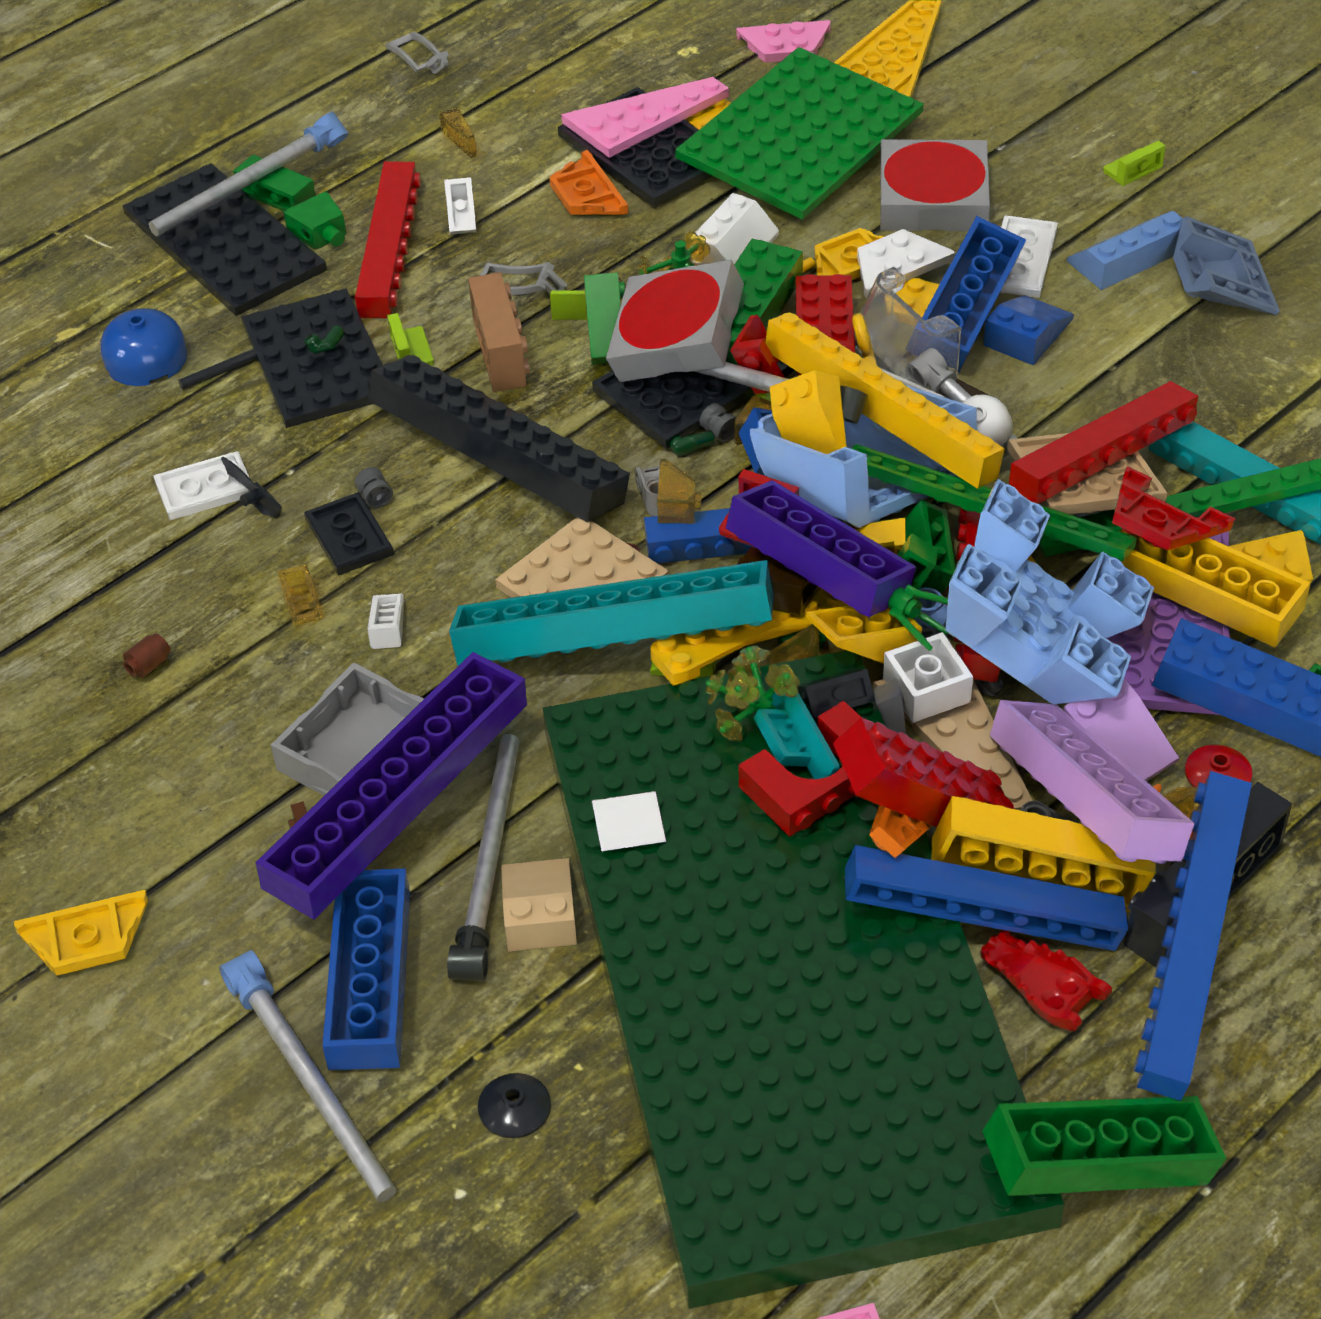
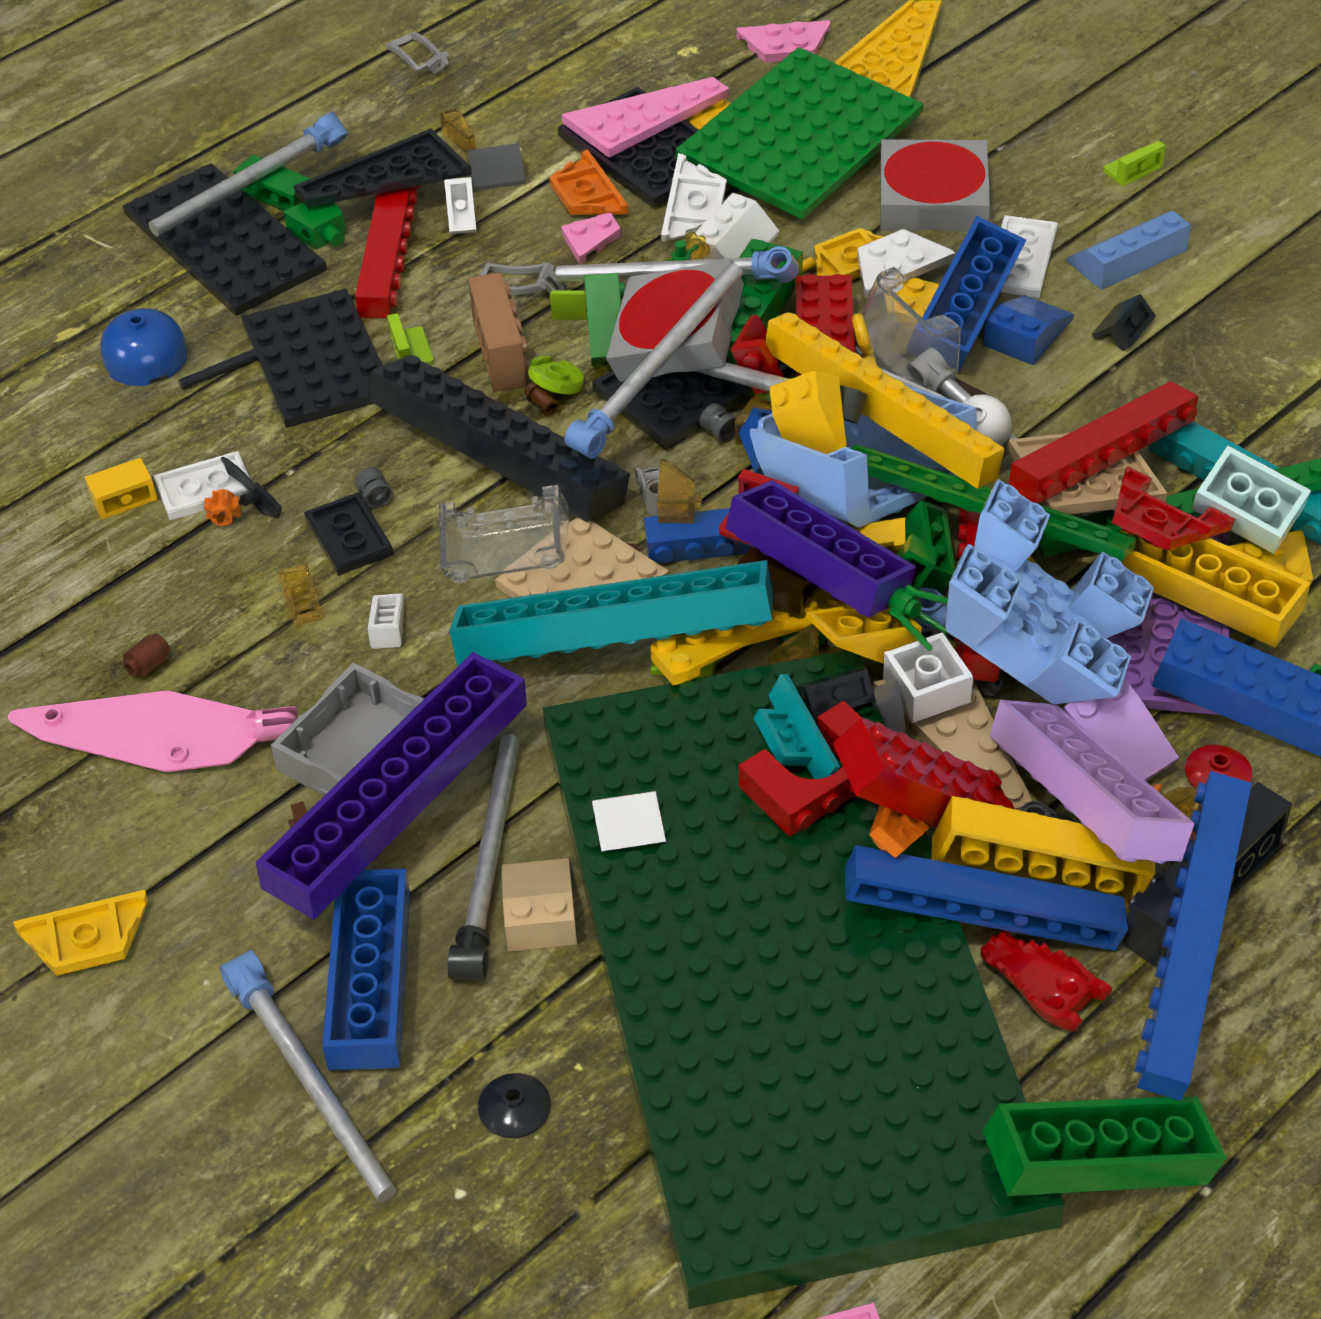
(121, 488): none -> yellow brick
(156, 729): none -> bright pink wing
(222, 507): none -> orange gear
(327, 343): dark green arm -> none
(402, 165): none -> black wing
(496, 167): none -> dark grey slope
(504, 539): none -> clear windscreen
(541, 398): none -> reddish brown pin
(556, 376): none -> lime tile
(590, 235): none -> bright pink wing
(590, 436): none -> flat silver piece
(691, 443): dark green arm -> none
(692, 199): none -> white wing
(746, 689): clear yellow plant -> none
(762, 266): none -> flat silver piece
(1126, 321): none -> black panel
(1221, 268): sand blue slope -> none
(1254, 495): none -> light aqua brick

